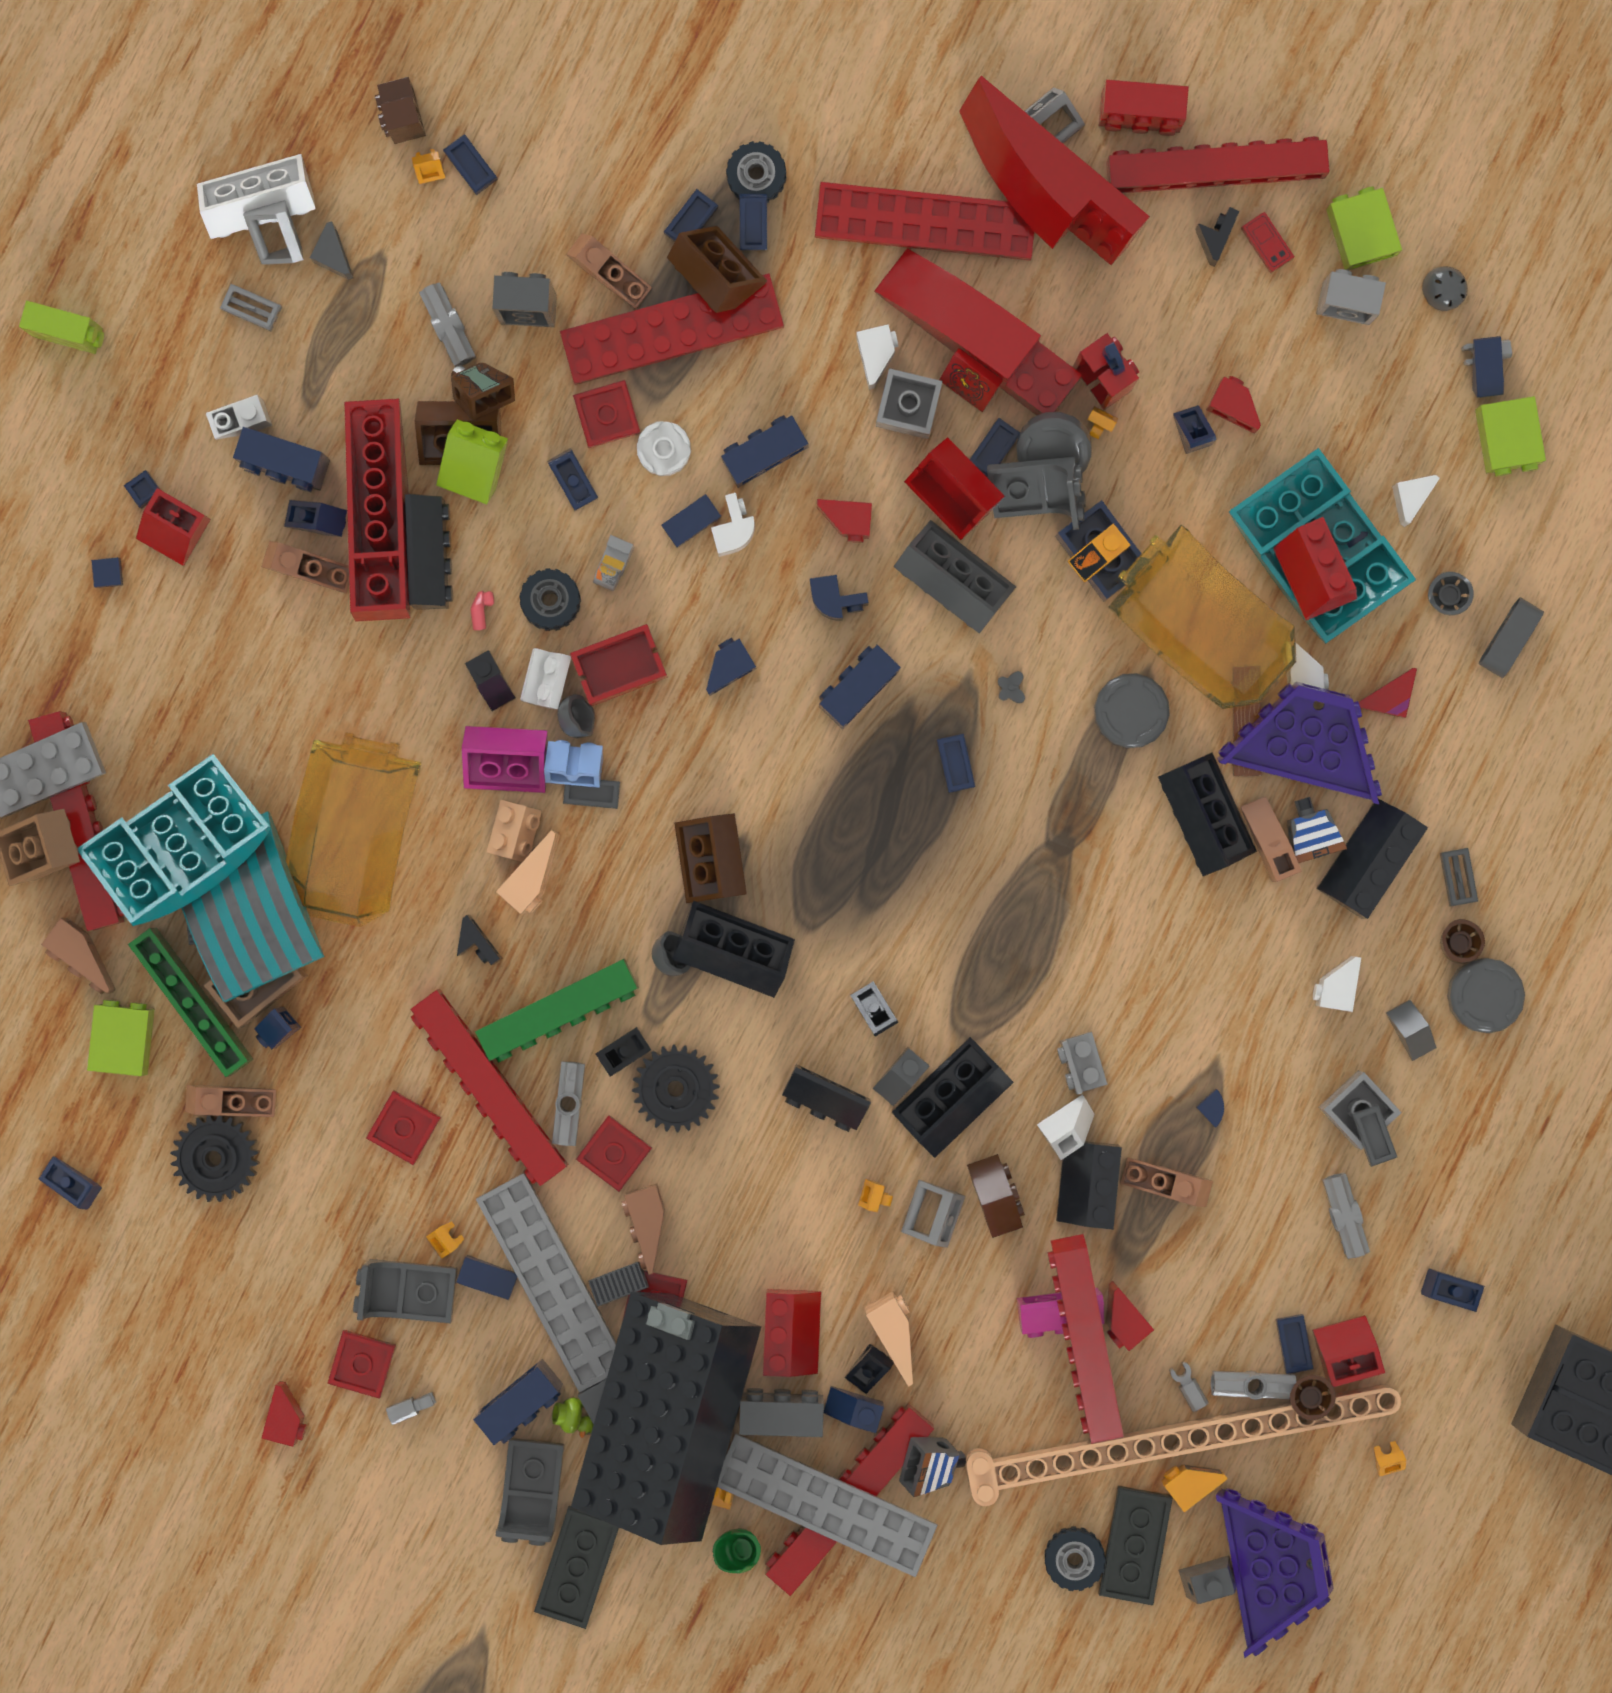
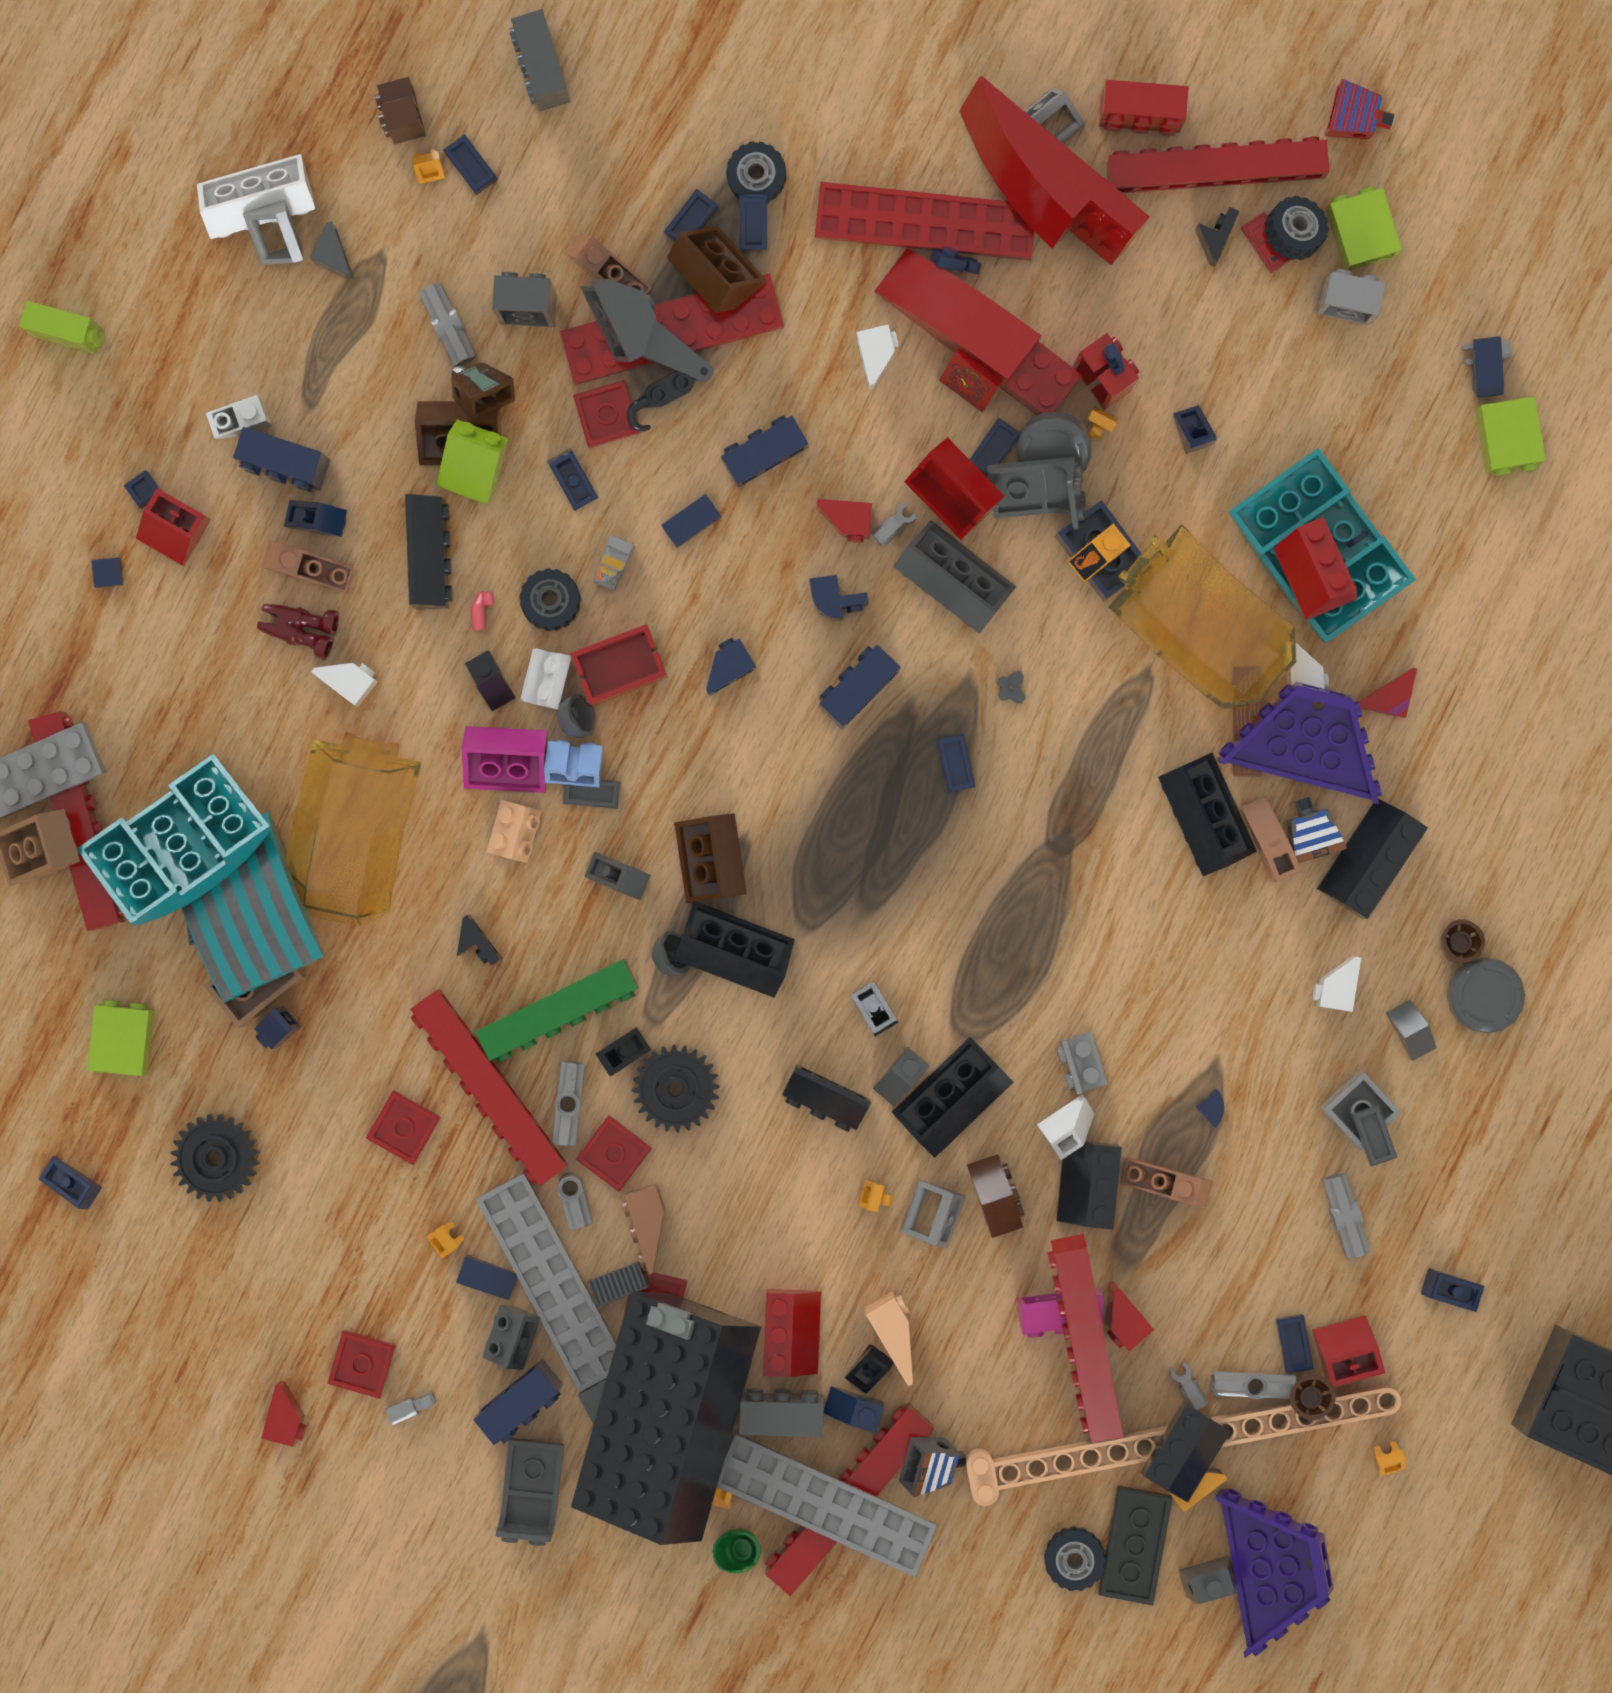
(77, 950): nougat slope -> none
(190, 1001): green brick -> none
(230, 1101): nougat slope -> none
(271, 316): light grey tile -> none
(290, 624): none -> dark red piece
(348, 680): none -> white slope
(376, 510): red slope -> none
(405, 1291): dark grey bracket -> none
(511, 1337): none -> dark grey brick
(529, 880): light nougat slope -> none
(538, 60): none -> dark grey brick
(570, 1417): lime animal -> none
(575, 1203): none -> light grey piece
(576, 1568): pearl dark grey tile -> none
(617, 876): none -> dark grey slope
(632, 332): none -> dark grey slope
(663, 448): white tile -> none
(735, 534): white brick -> none
(892, 526): none -> light grey bar
(908, 403): light grey brick -> none
(950, 259): none -> dark blue plate
(1131, 710): dark grey piece -> none
(1185, 1452): none -> black slope
(1235, 404): red slope -> none
(1304, 216): none -> black wheel
(1356, 112): none -> red torso
(1411, 496): white slope -> none
(1448, 877): dark grey tile -> none
(1449, 288): dark grey helmet -> none
(1450, 593): dark grey helmet -> none
(1511, 637): dark grey beam -> none

